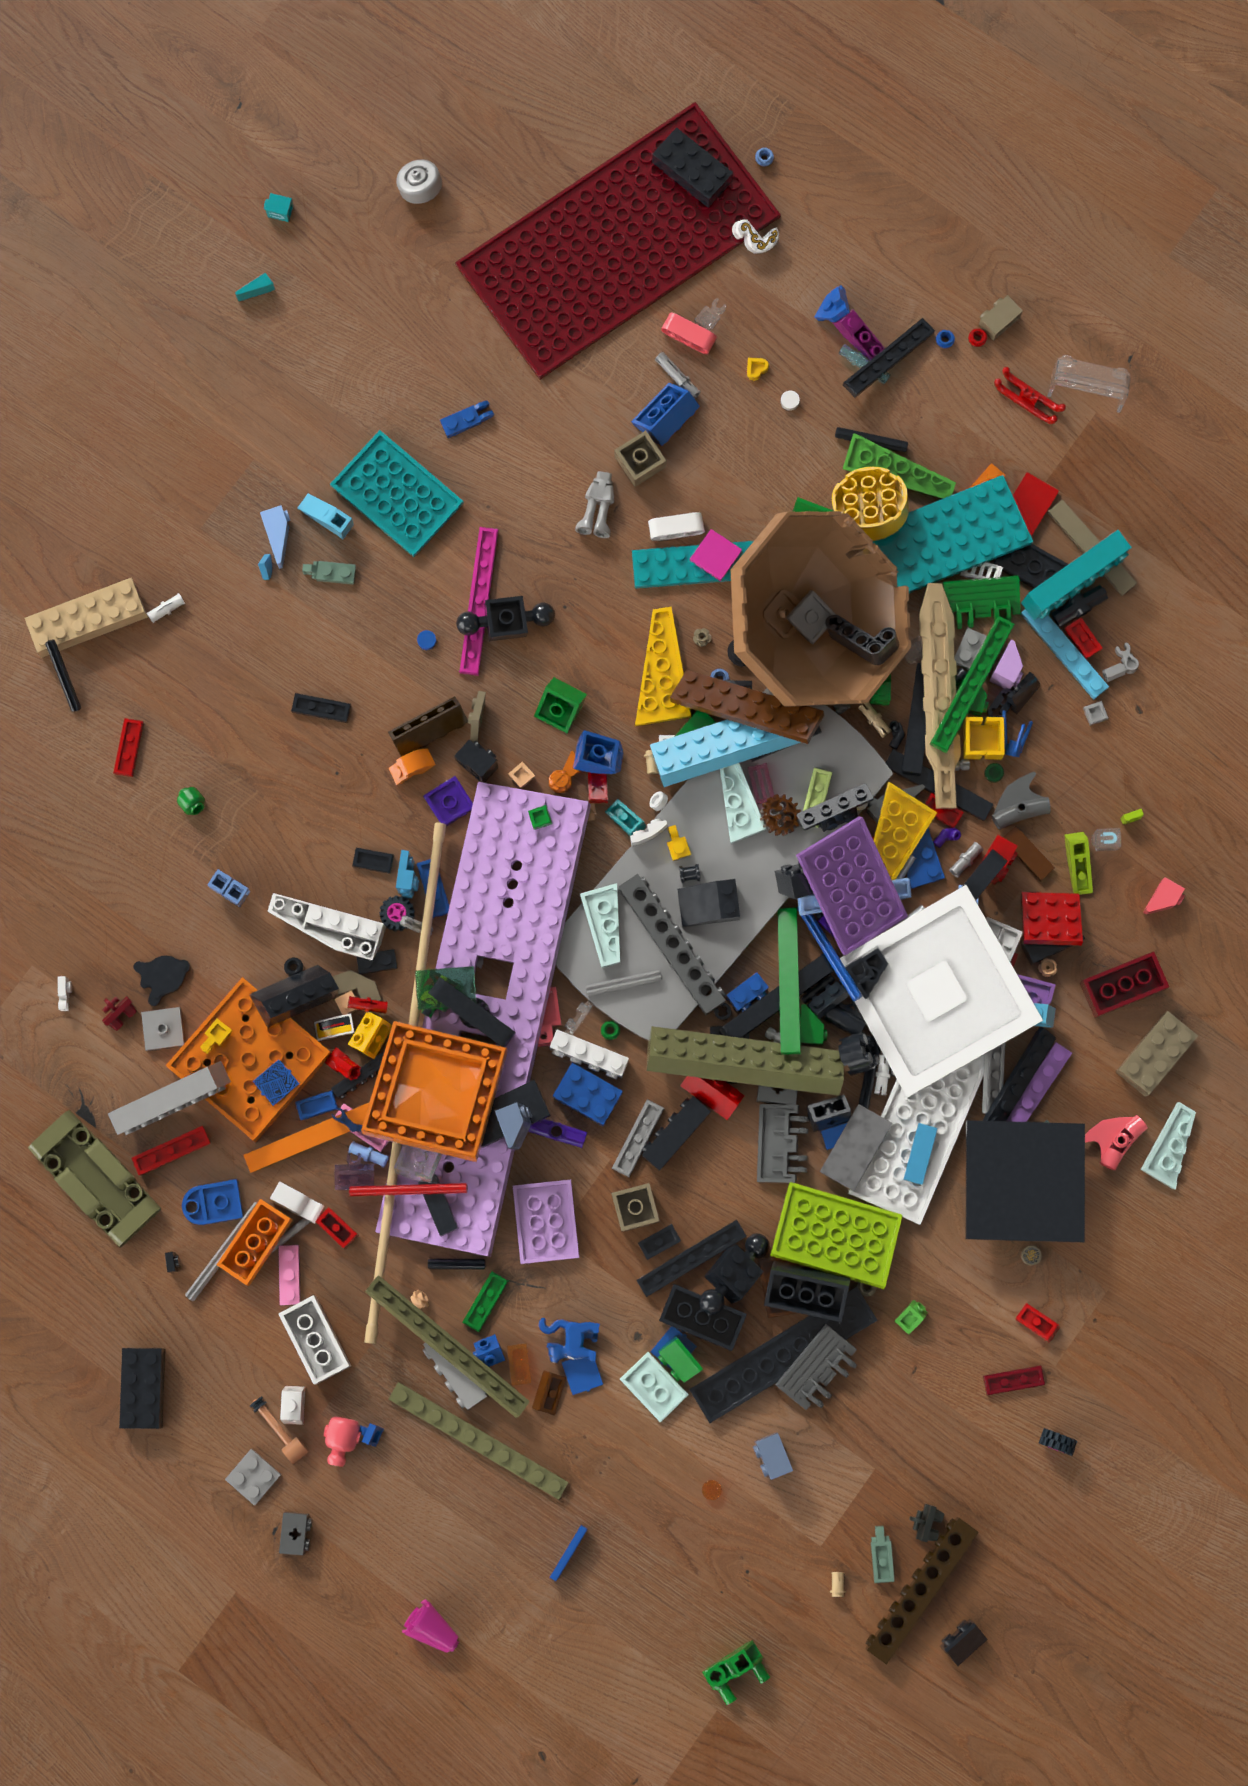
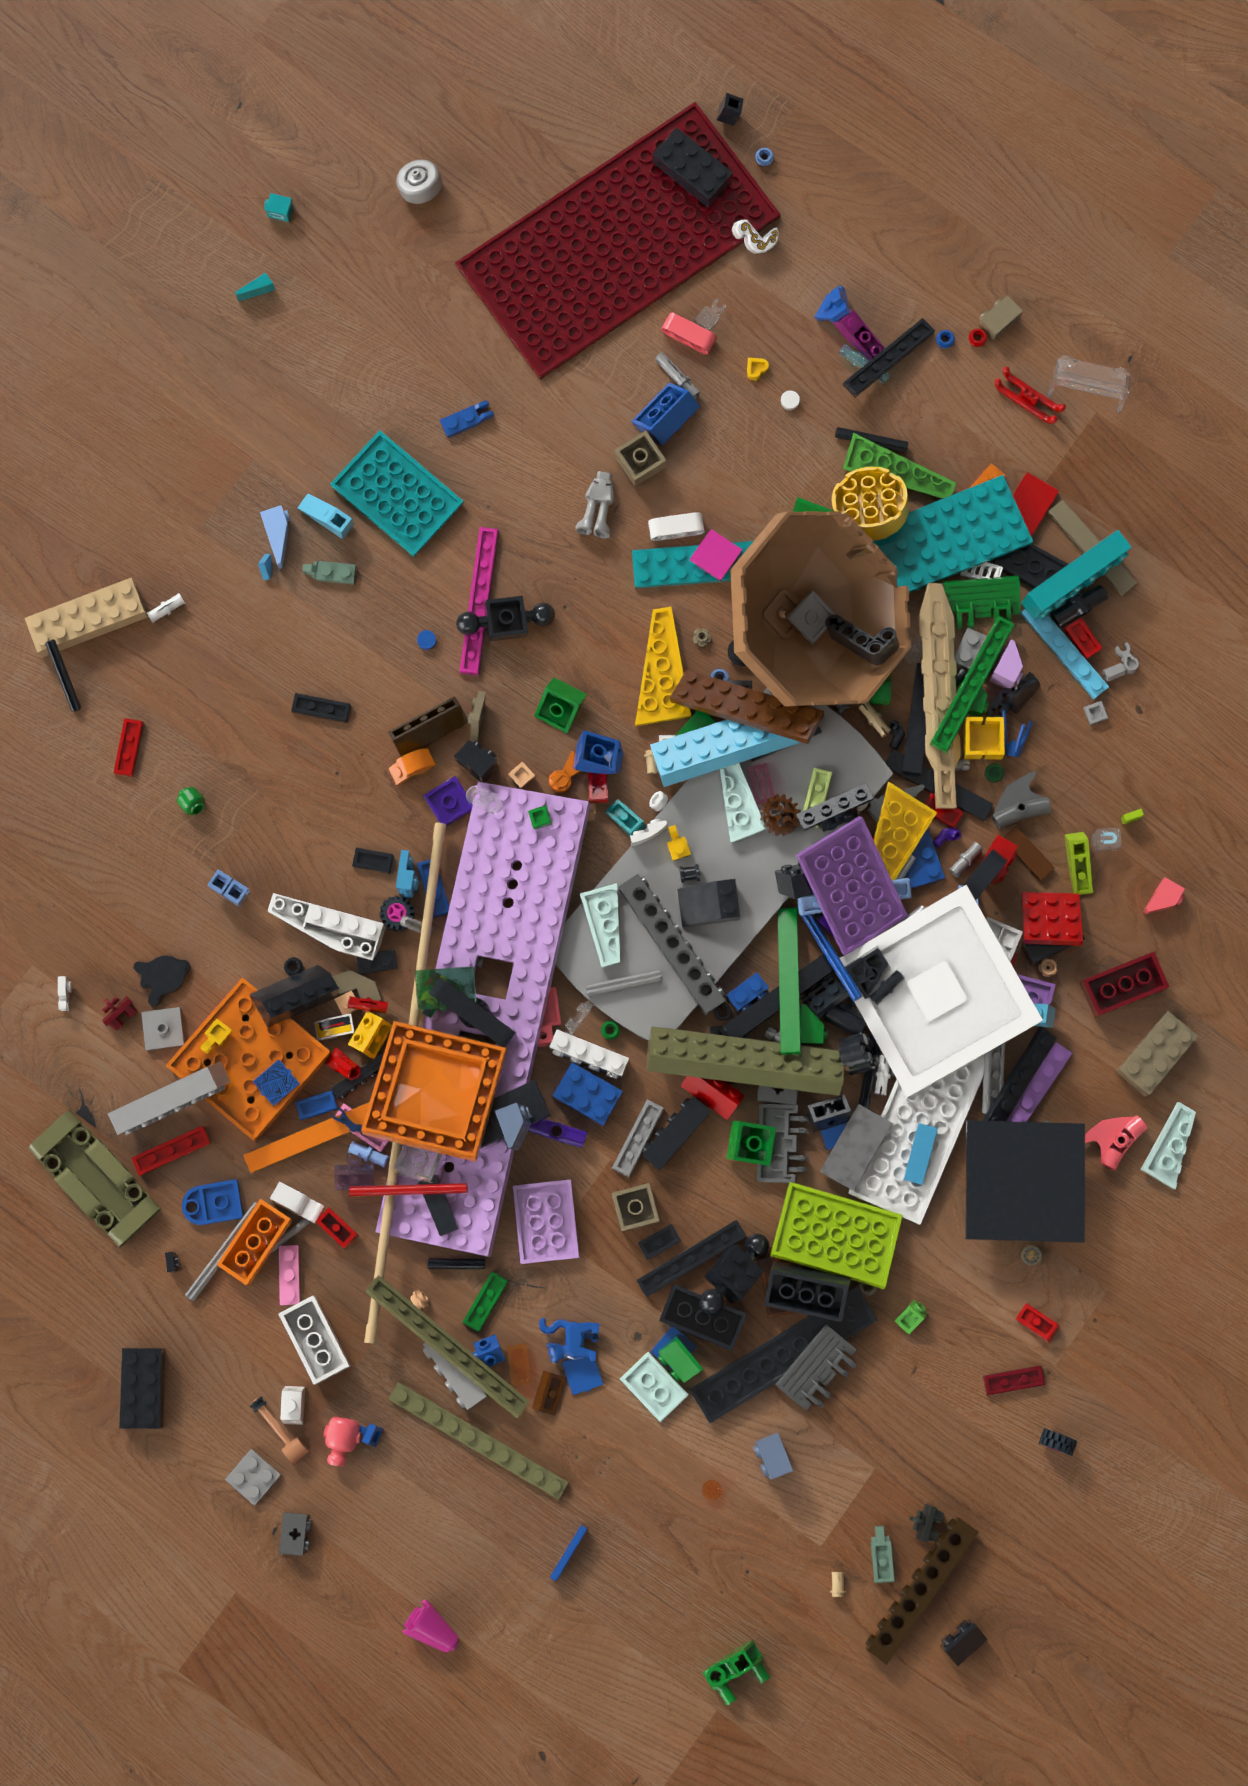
(485, 799): none -> clear plate
(730, 109): none -> black brick
(751, 1143): none -> green slope
(887, 987): none -> black pin

